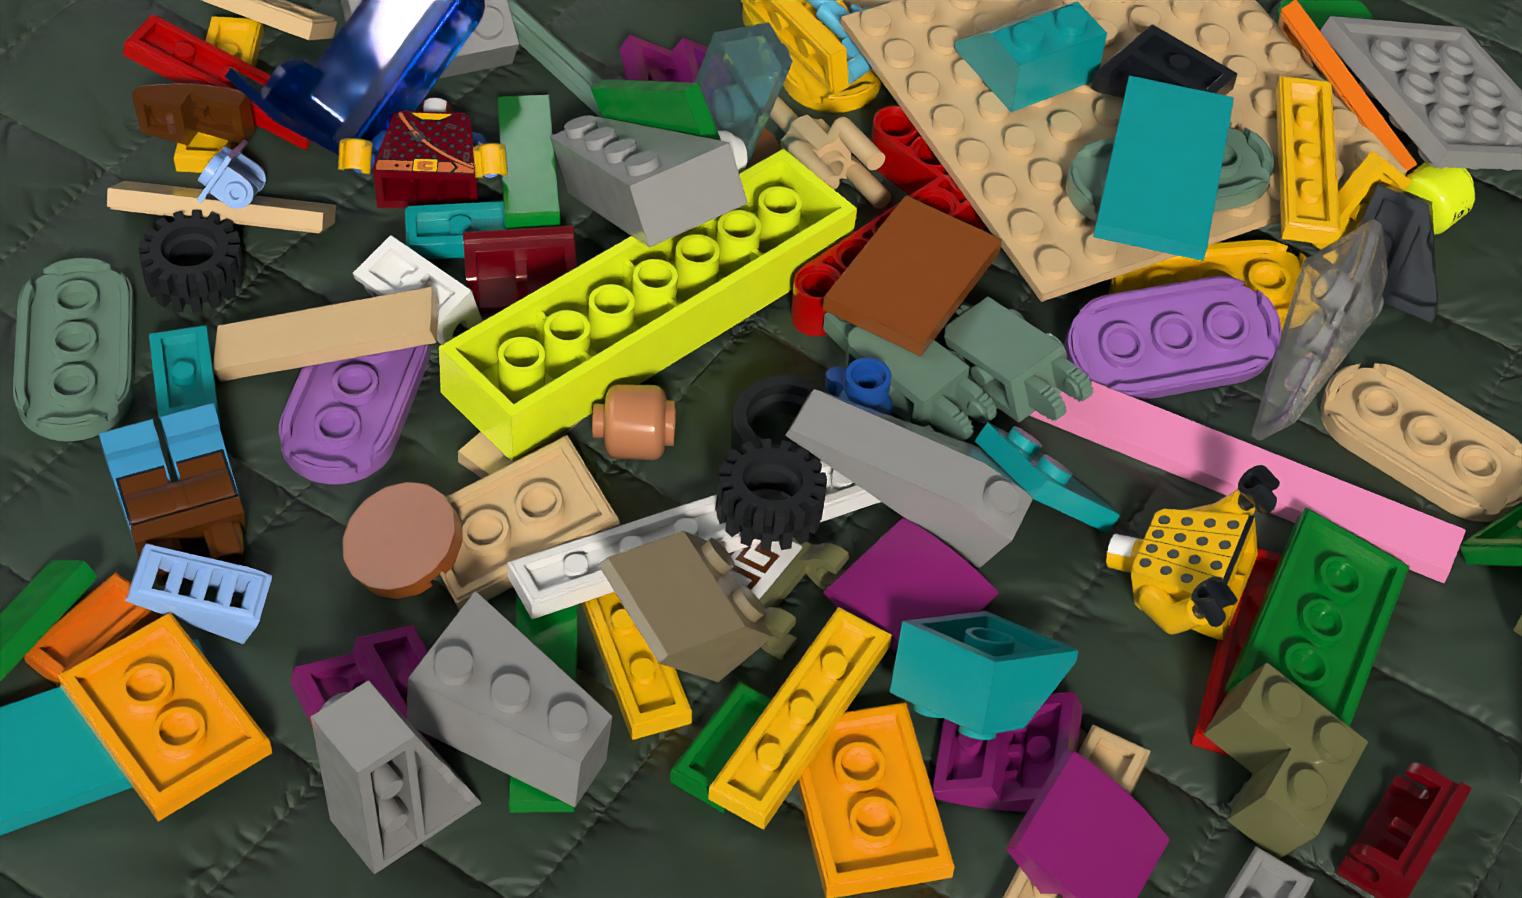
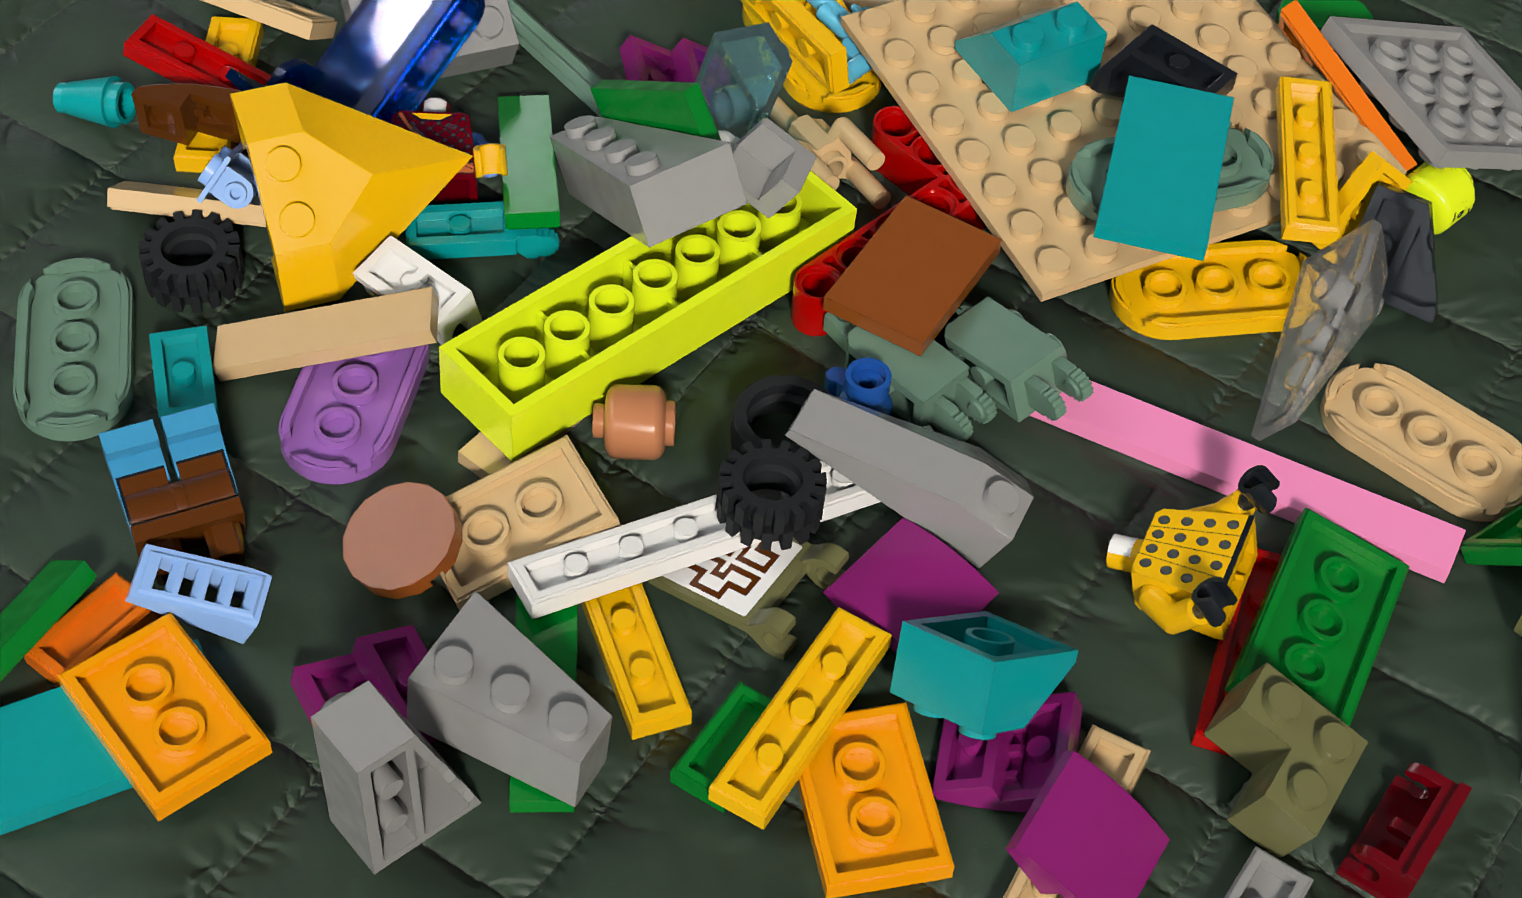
(97, 100): none -> teal cone
(333, 185): none -> yellow wedge
(515, 263): dark red hinge -> none
(688, 604): dark tan slope -> none
(771, 166): none -> light grey panel
(1044, 476): teal wing -> none
(1175, 337): medium lavender tile -> none

